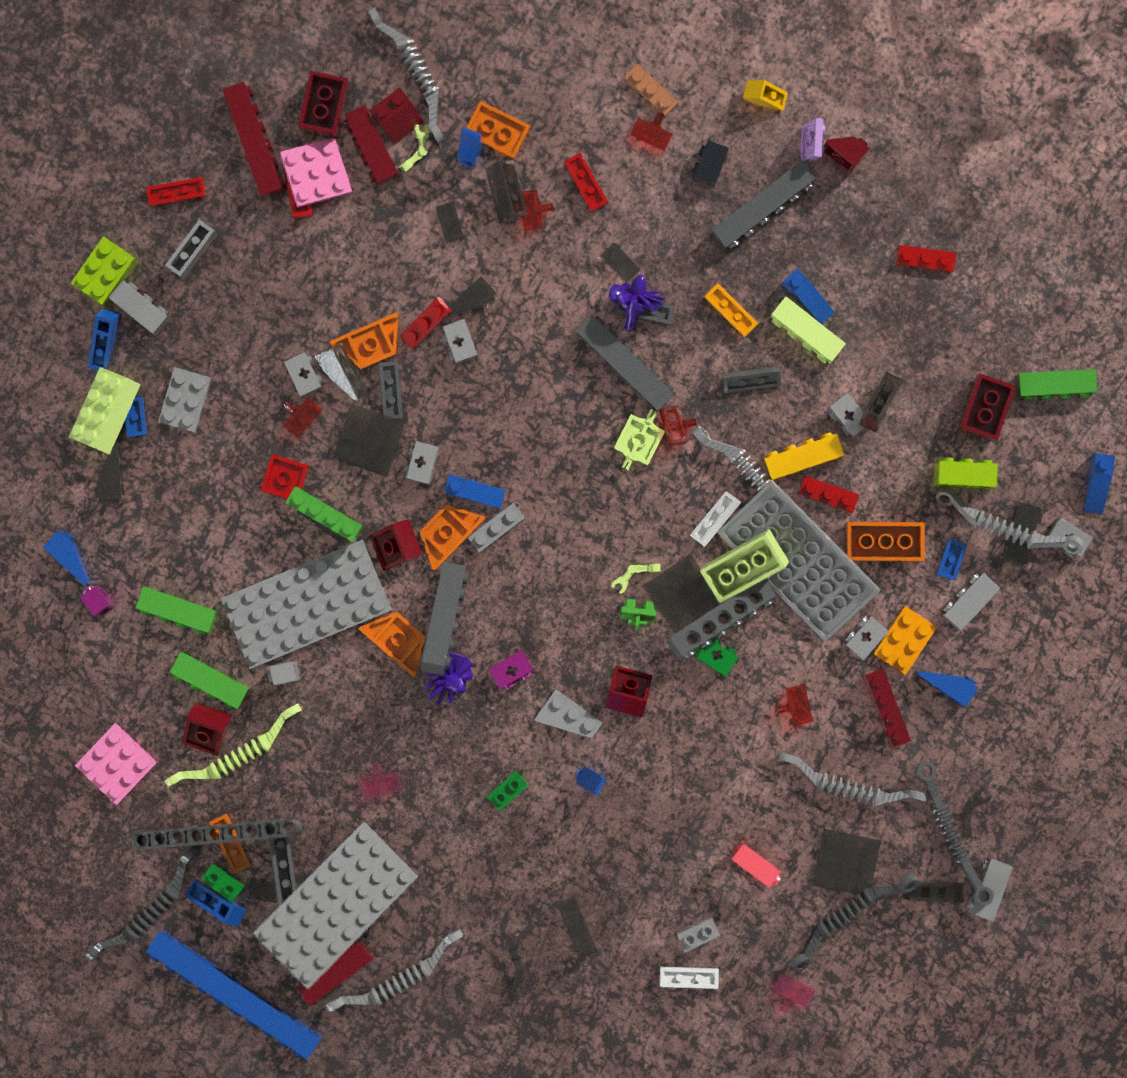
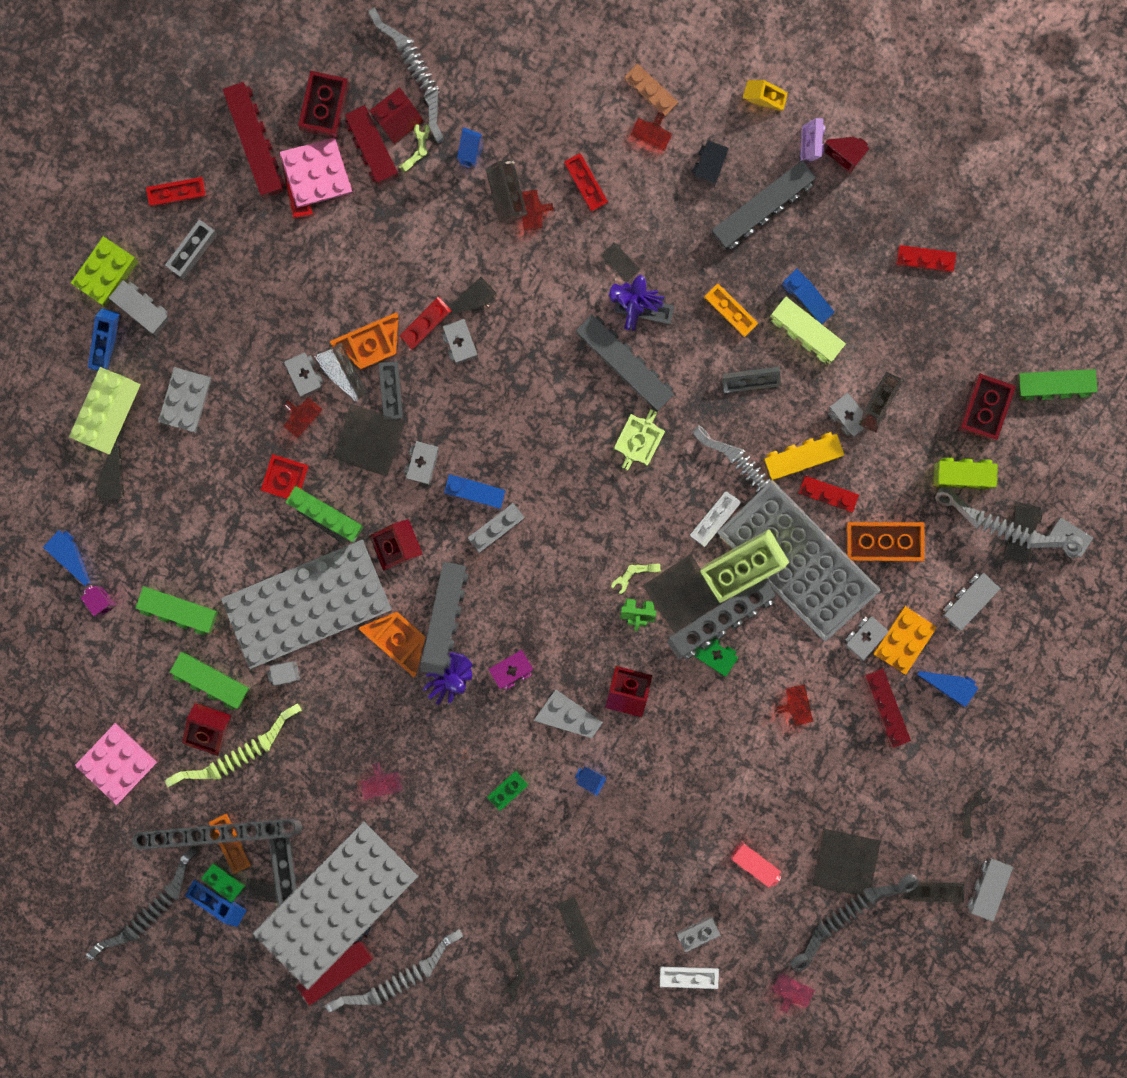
(136, 419): blue plate -> none
(233, 994): blue brick -> none
(447, 532): orange wing -> none
(449, 222): clear smoke tile -> none
(498, 130): orange tile -> none
(675, 425): clear red plate -> none
(878, 797): light grey piece -> none
(951, 559): blue plate -> none
(962, 859): dark grey piece -> none
(1098, 482): blue slope -> none

